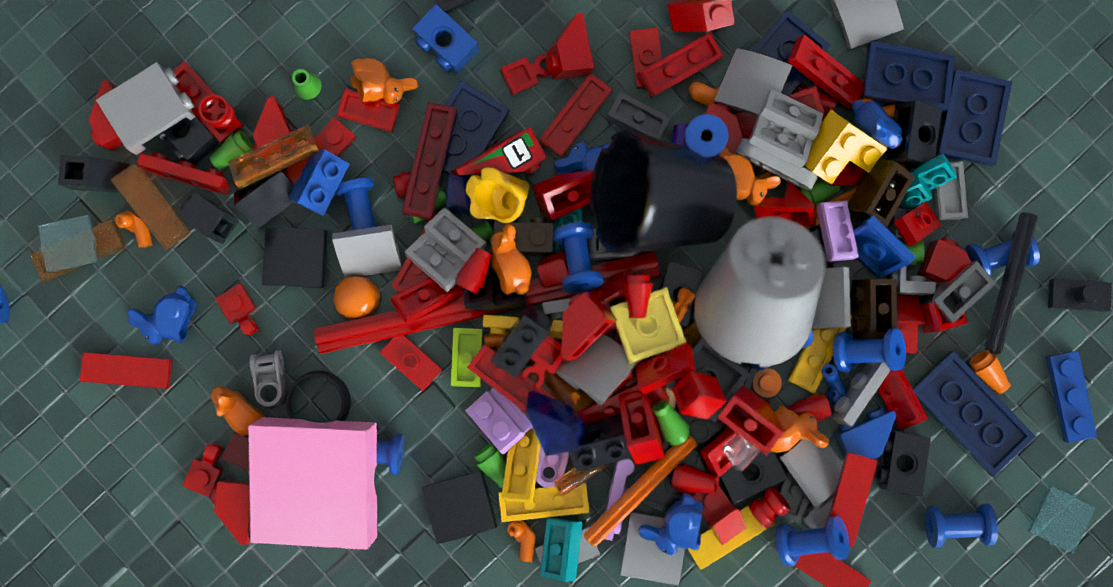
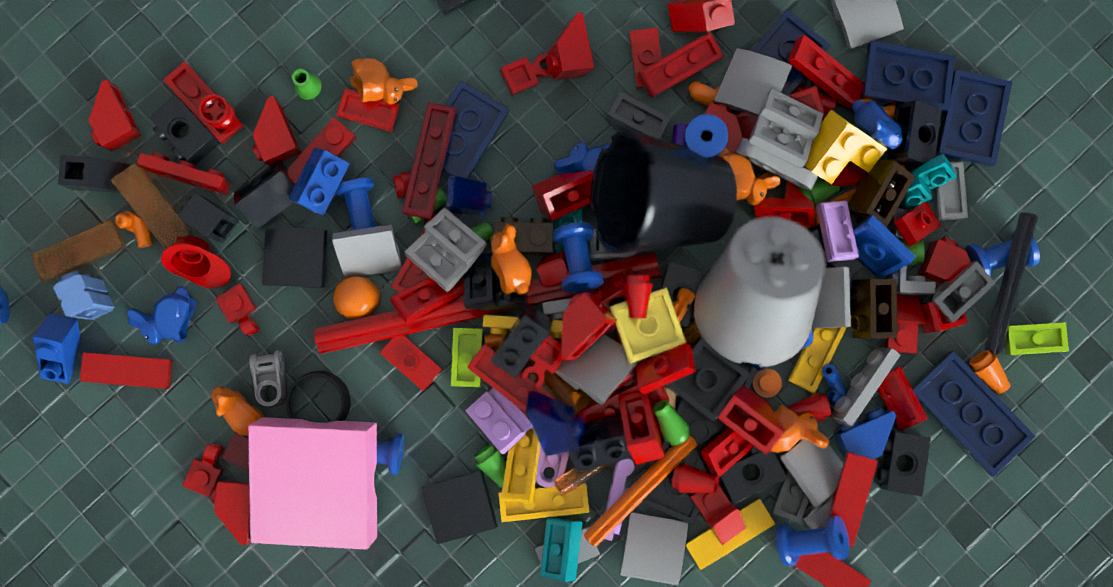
(57, 347): none -> blue slope
(68, 243): clear light blue piece -> none
(83, 296): none -> medium blue brick
(145, 106): light grey panel -> none
(194, 261): none -> red piece
(233, 147): bright green cone -> none
(273, 156): clear orange plate -> none
(438, 25): blue brick -> none
(474, 271): red cone -> none
(496, 195): yellow hat -> none
(512, 155): slope -> none
(525, 537): orange arm -> none
(575, 115): red tile -> none
(680, 527): blue animal -> none
(698, 395): red panel -> none
(740, 451): clear tile -> none
(769, 507): red wheel -> none
(888, 349): blue piece -> none
(979, 524): blue piece -> none
(1037, 339): none -> lime plate
(1061, 519): clear light blue piece -> none
(1071, 397): blue plate -> none
(1079, 295): black tile -> none

